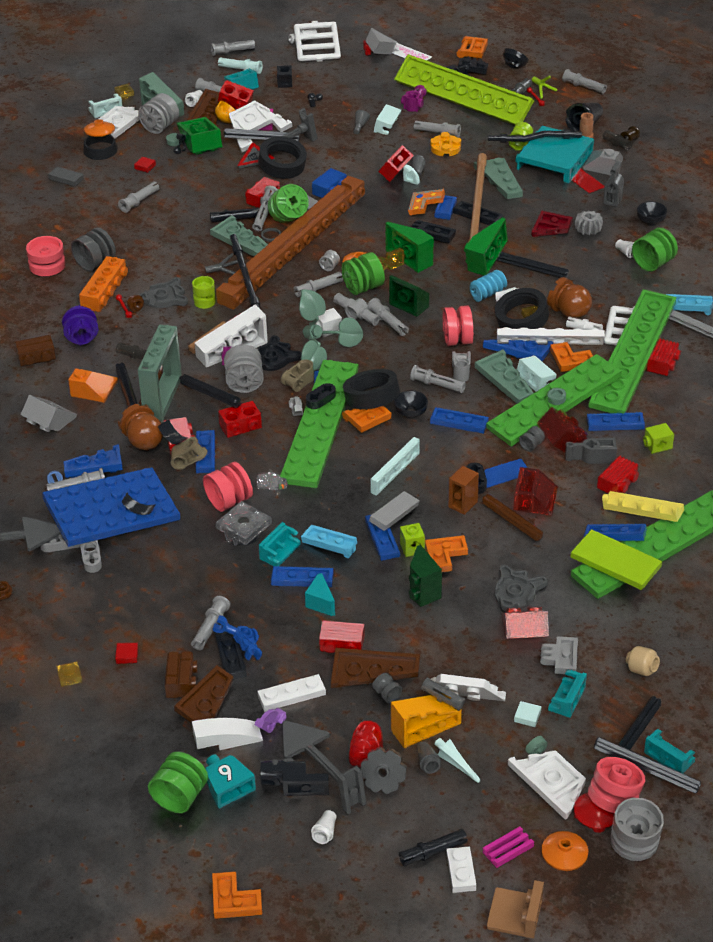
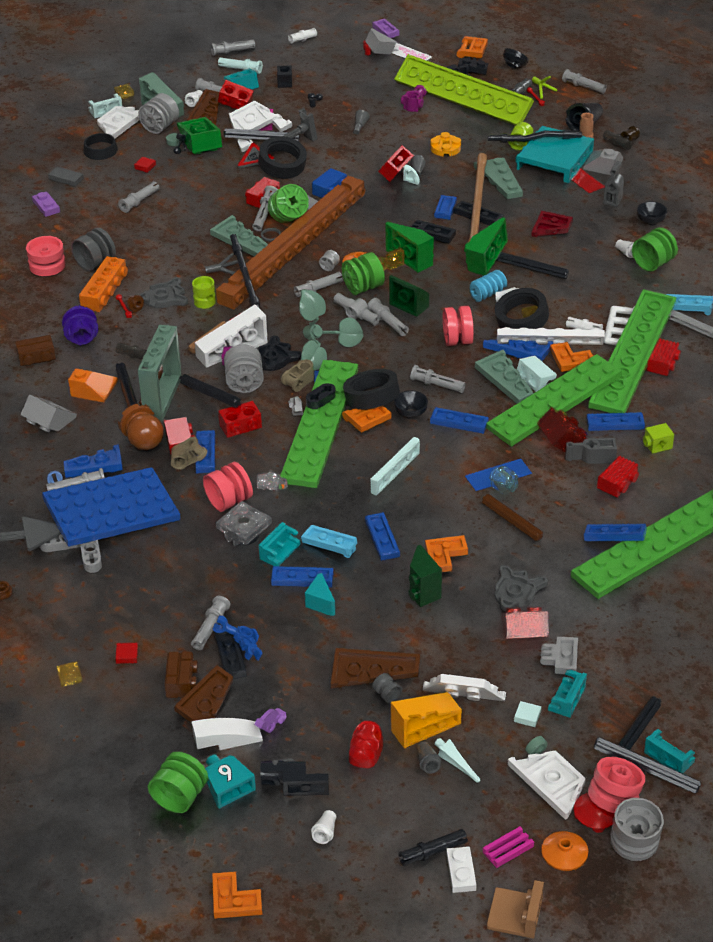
(45, 204): none -> medium lavender plate
(99, 128): orange dish -> none
(136, 507): black sticker -> none
(170, 433): black sticker -> none
(222, 111): light orange hair -> none
(239, 214): black pin -> none
(291, 692): white plate -> none
(303, 738): dark grey piece -> none
(319, 57): white bar -> none
(329, 321): white brick -> none
(341, 635): brick -> none
(379, 779): dark grey plant -> none
(385, 28): none -> medium lavender plate
(386, 119): light aqua hinge -> none
(394, 510): light grey tile -> none
(411, 535): lime brick -> none
(422, 199): orange tile -> none
(454, 130): light grey pin -> none
(456, 701): dark grey pin -> none
(461, 365): light grey piece -> none
(463, 490): dark orange brick -> none
(477, 467): black beam -> none
(504, 480): none -> clear light blue head
(532, 438): dark grey wheel -> none
(534, 492): clear red slope -> none
(556, 396): sand green tile -> none
(570, 298): dark orange tile -> none
(588, 222): light grey gear -> none
(616, 559): lime tile -> none
(642, 661): tan head -> none
(643, 506): light yellow hinge -> none

